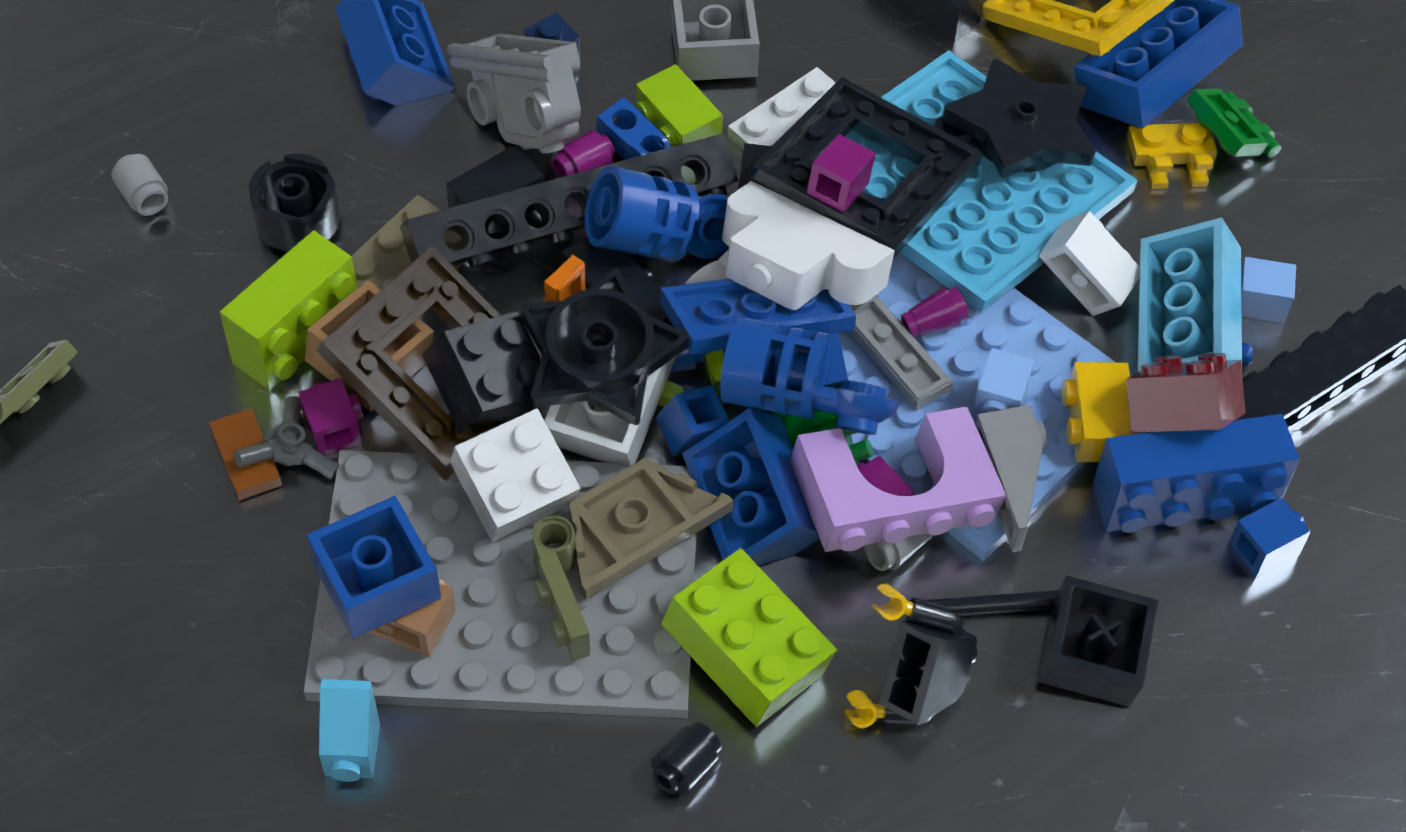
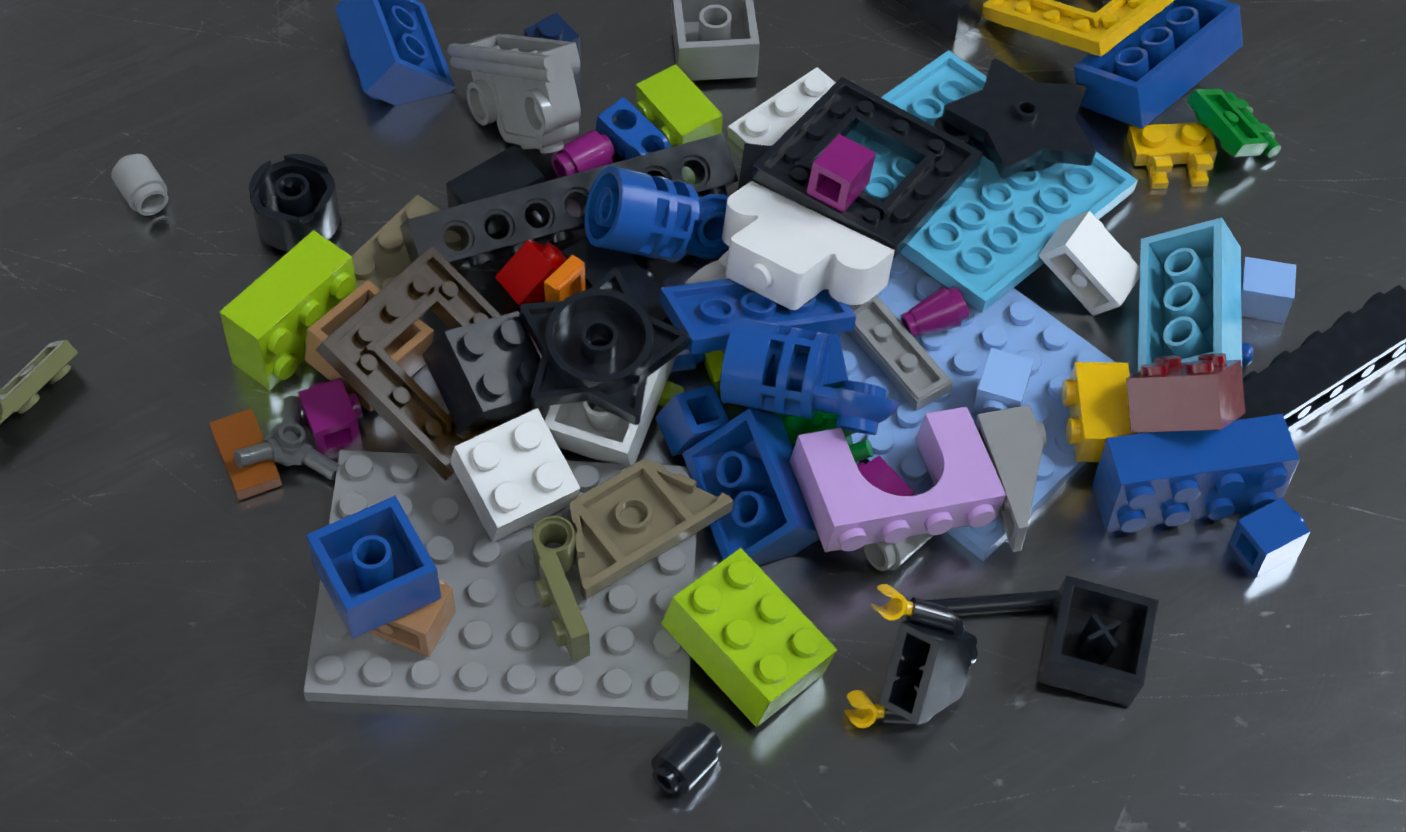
(348, 729): medium azure slope -> none
(528, 269): none -> red brick

